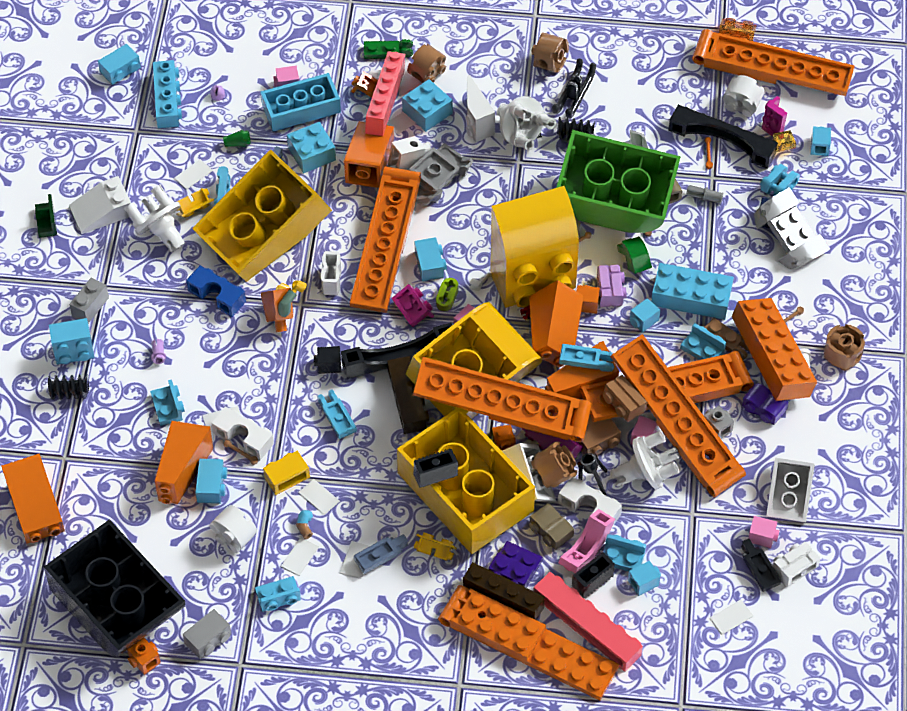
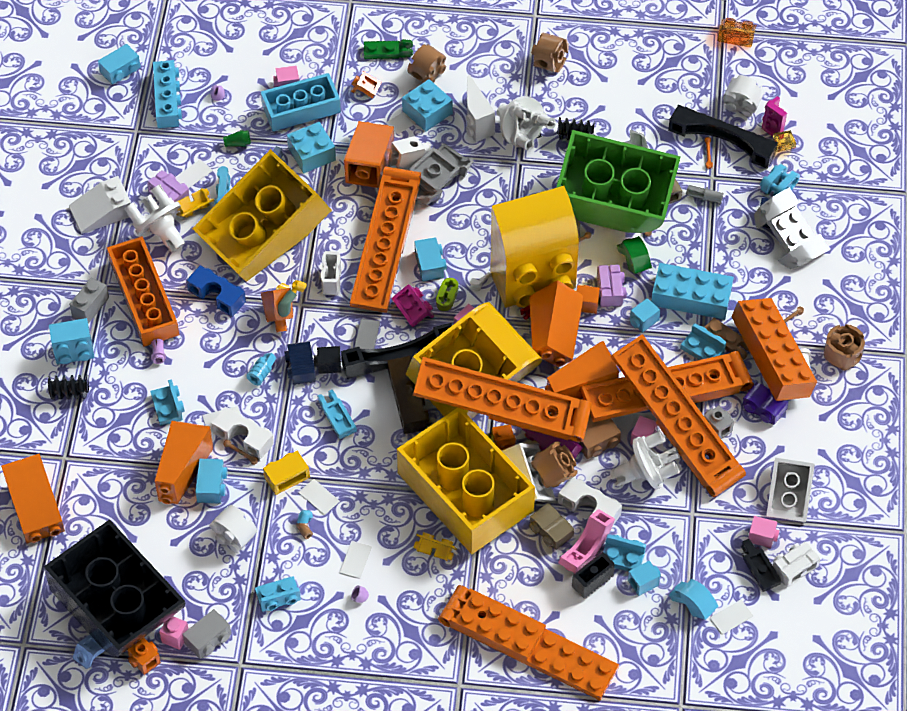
(46, 218): dark green panel -> none
(86, 651): none -> light blue bracket
(143, 291): none -> orange brick
(170, 186): none -> lavender brick
(172, 632): none -> bright pink brick
(261, 369): none -> medium azure hinge
(300, 556): white sticker -> none
(301, 363): none -> dark blue brick
(359, 594): none -> lavender hinge
(367, 334): none -> light grey tile
(380, 553): sand blue hinge -> none
(385, 93): coral brick -> none
(435, 468): black brick -> none
(504, 590): dark brown brick -> none
(516, 564): dark purple plate -> none
(575, 89): black piece -> none
(586, 357): medium azure hinge -> none
(588, 621): coral brick -> none
(589, 463): black plant -> none
(624, 398): medium nougat brick -> none
(696, 597): none -> medium azure brick
(771, 63): orange hinge -> none
(820, 141): medium azure brick -> none

